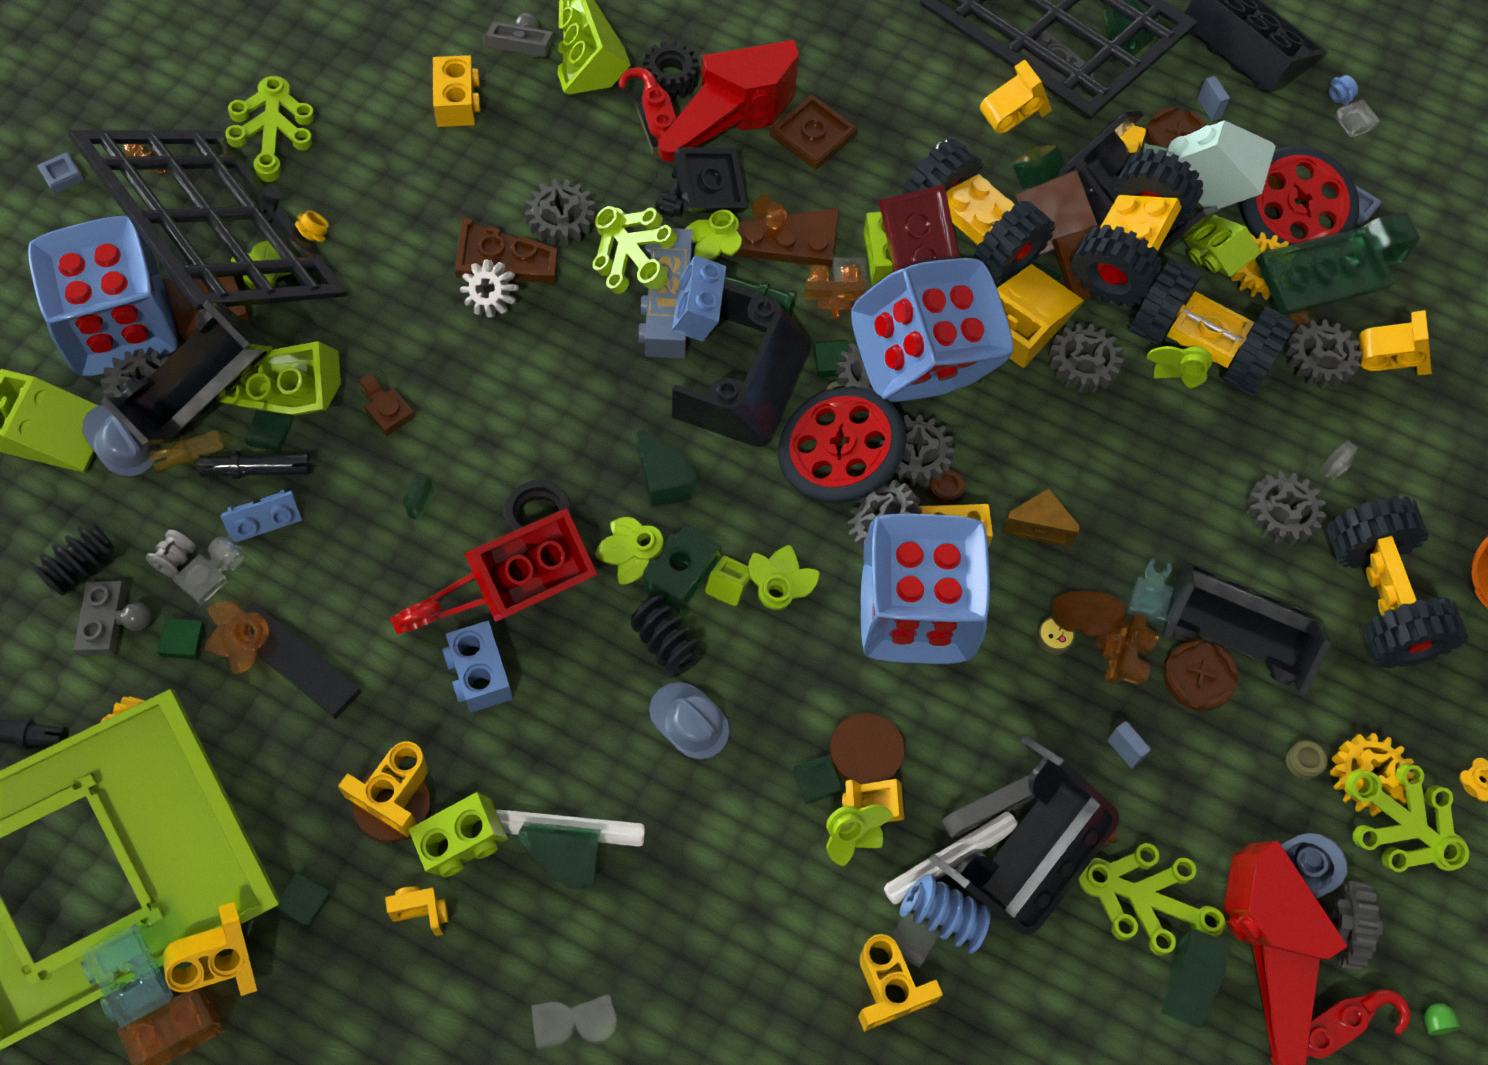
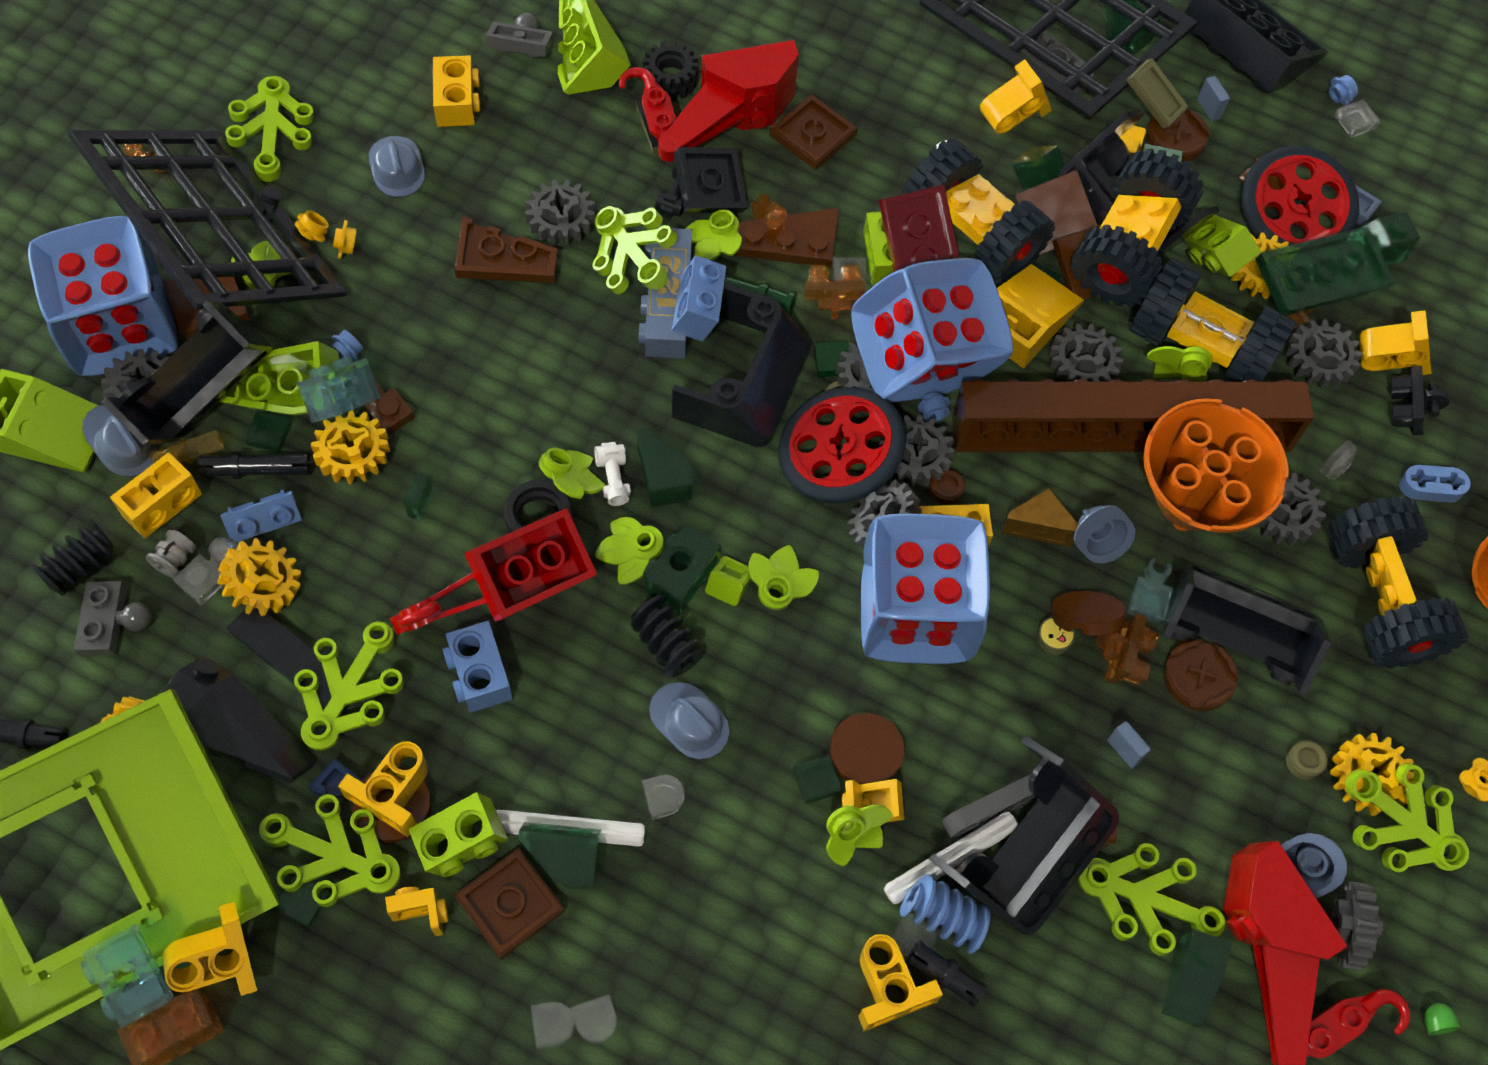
(60, 173): sand blue tile -> none
(156, 495): none -> yellow brick
(181, 639): dark green tile -> none
(233, 635): clear orange plate -> none
(236, 723): none -> black wedge
(263, 574): none -> yellow gear
(330, 778): none -> dark blue tile
(334, 855): none -> lime plant
(338, 389): none -> clear light blue brick
(344, 239): none -> yellow plate
(346, 690): none -> lime plant
(347, 345): none -> medium blue plate
(350, 447): none -> yellow gear
(396, 166): none -> sand blue piece
(483, 277): white gear -> none
(509, 903): none -> reddish brown tile
(570, 472): none -> lime plate
(611, 456): none -> white bar
(663, 795): none -> clear tile
(934, 406): none -> medium blue plate
(946, 973): none -> black pin
(1104, 533): none -> sand blue piece
(1109, 413): none -> reddish brown brick
(1157, 93): none -> olive tile
(1214, 467): none -> orange cone
(1228, 162): light aqua slope -> none
(1412, 387): none -> black hips
(1434, 483): none -> medium blue beam

